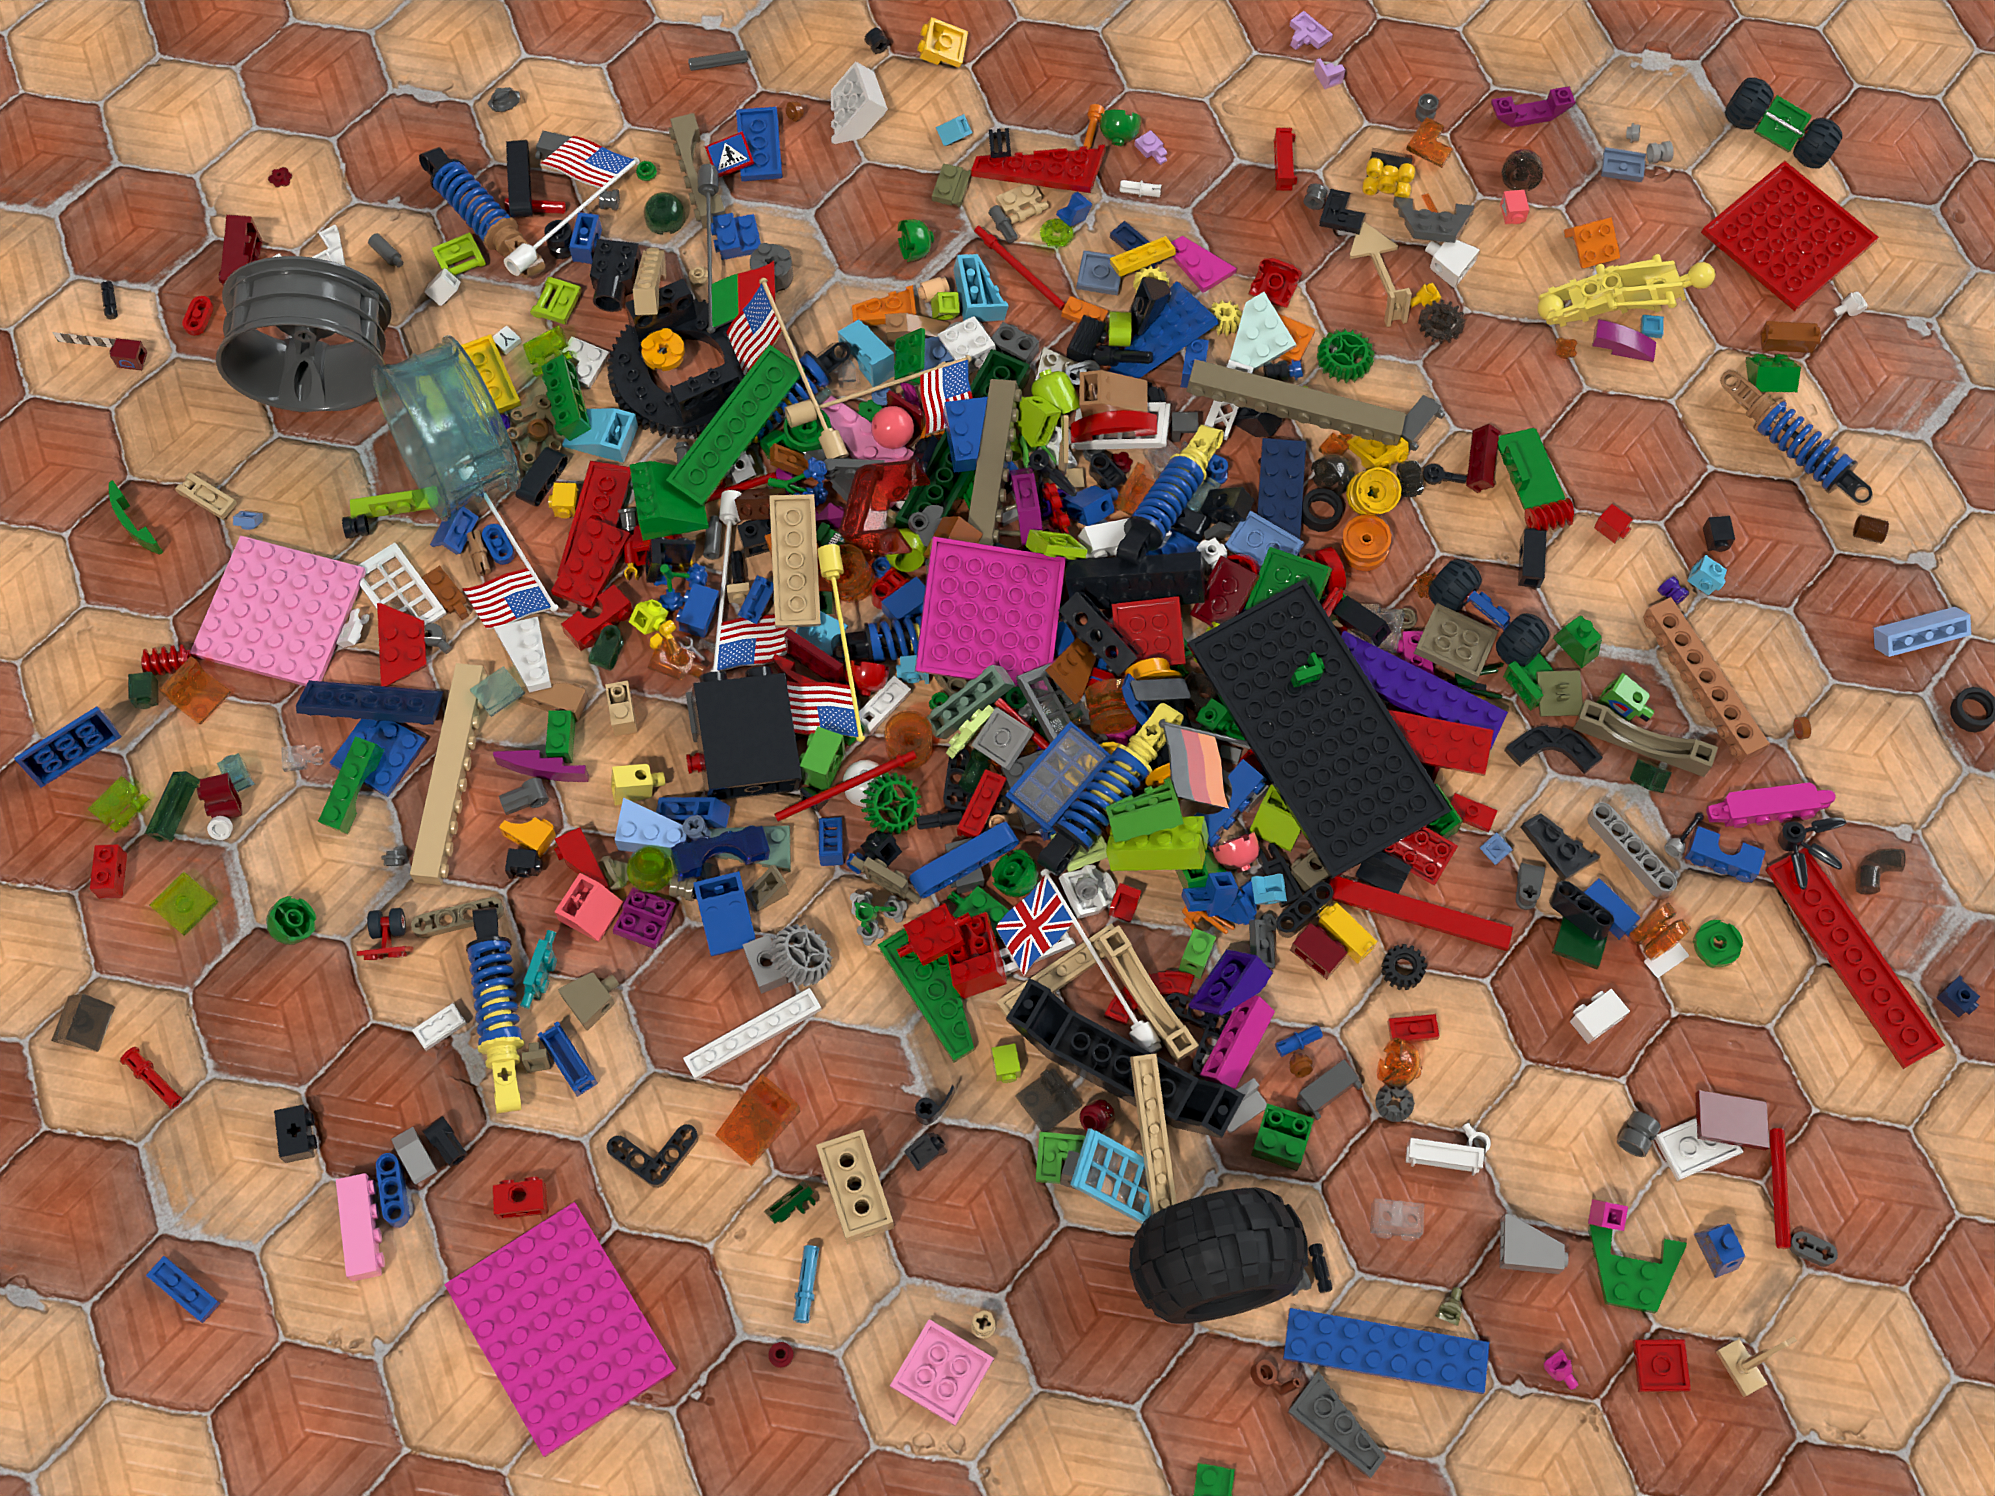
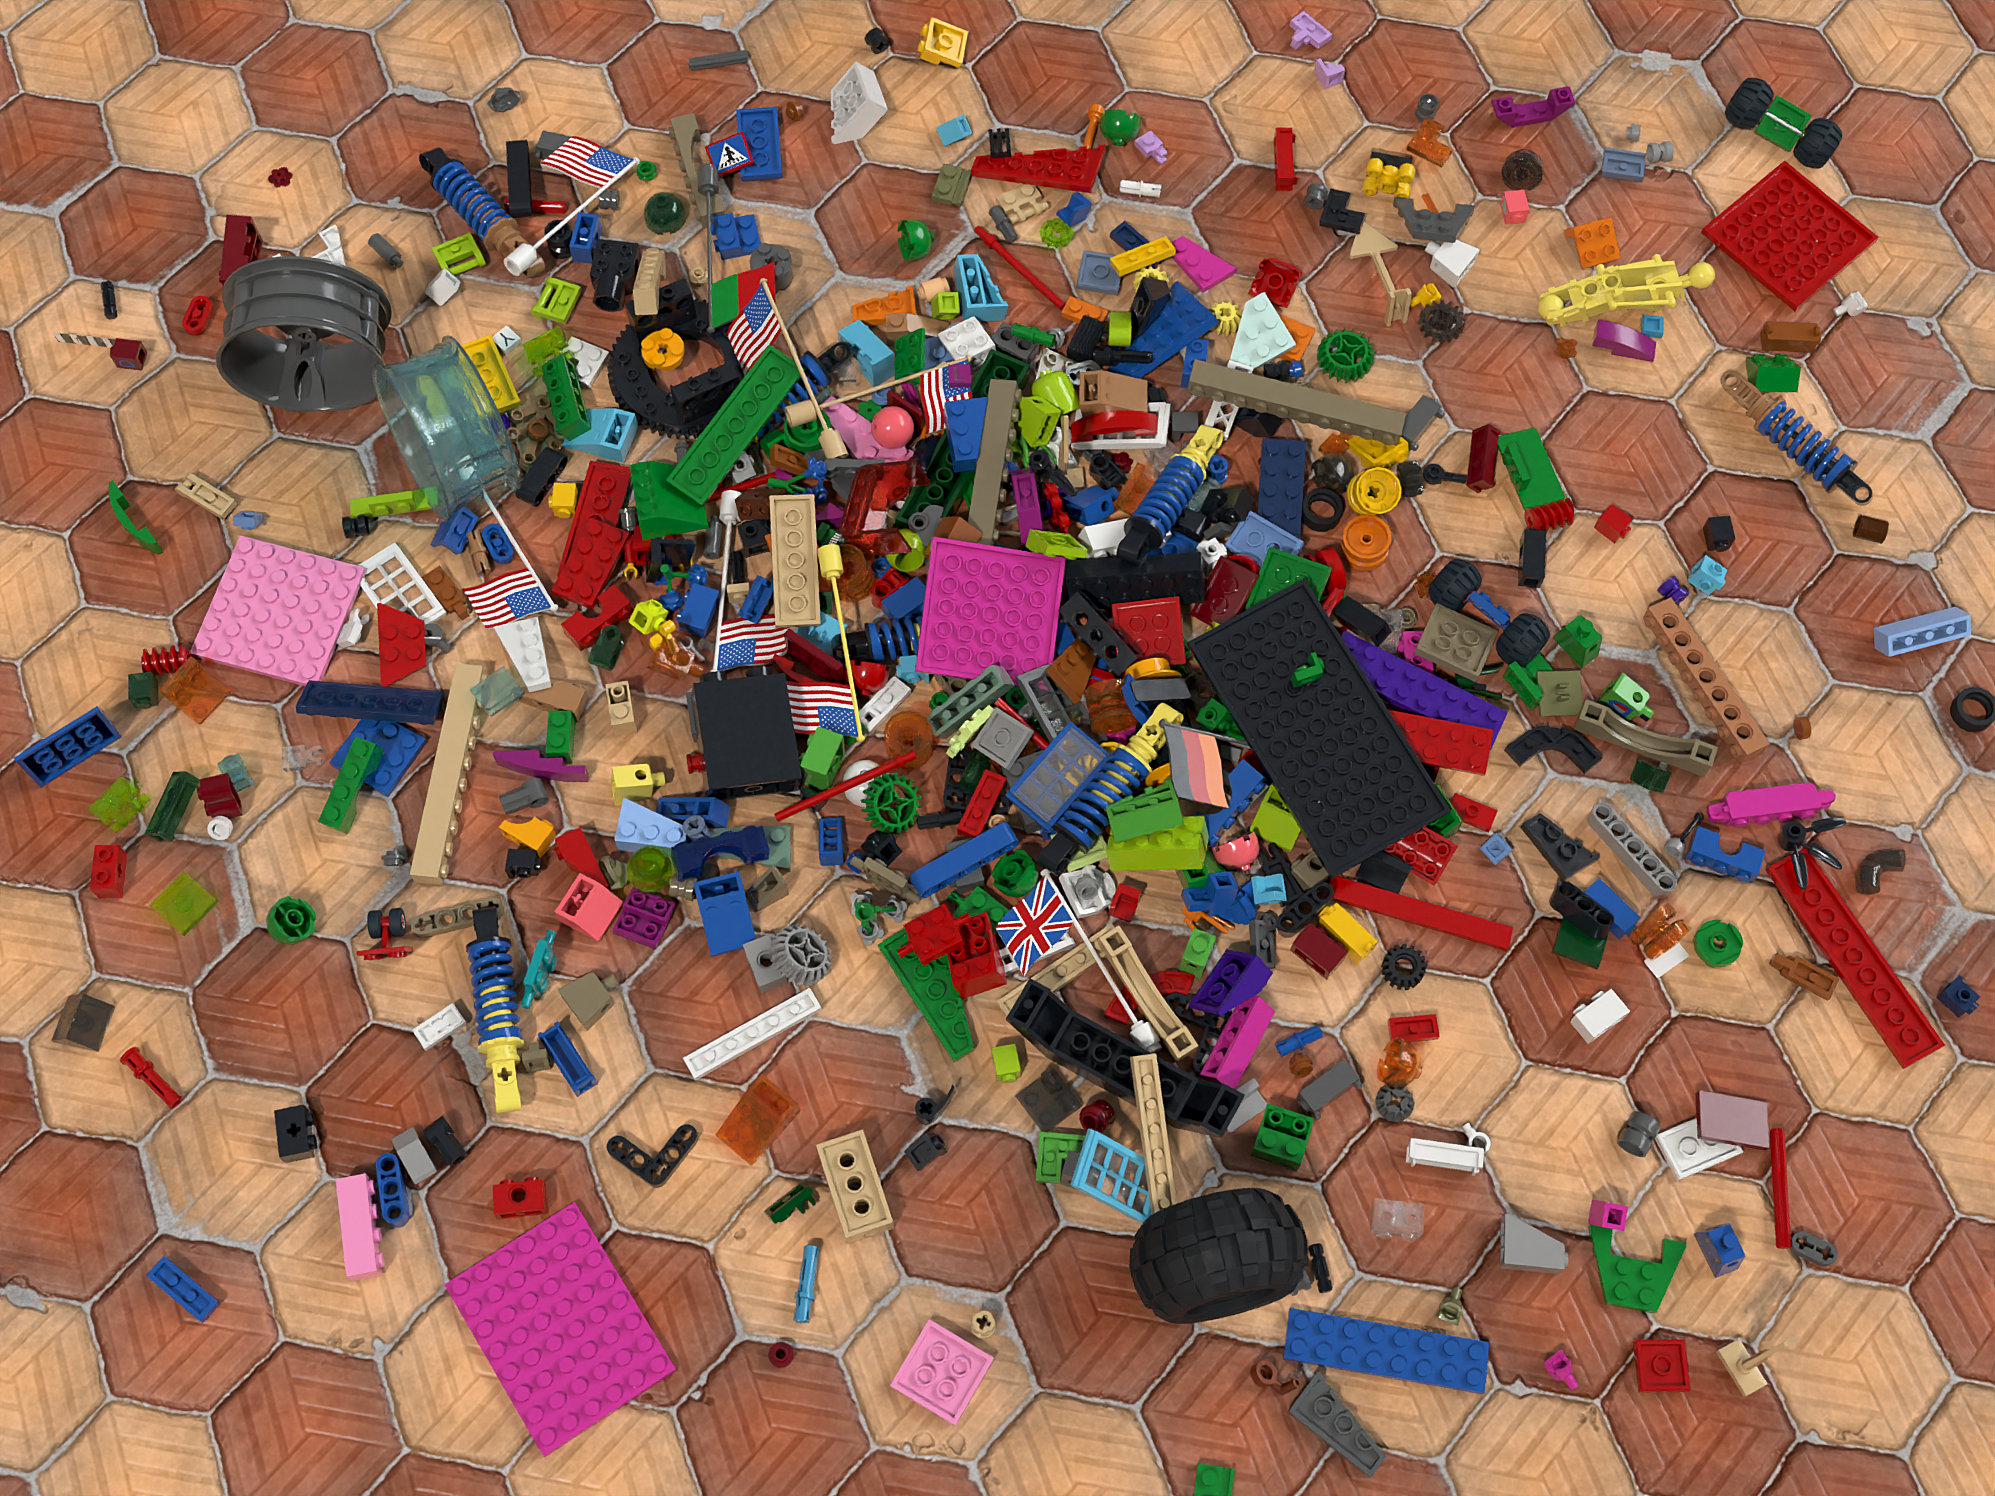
(959, 375): none -> magenta tile
(1033, 335): none -> green pin
(1059, 337): none -> light grey plate
(1529, 883): dark grey piece -> none
(1805, 975): none -> dark orange hinge

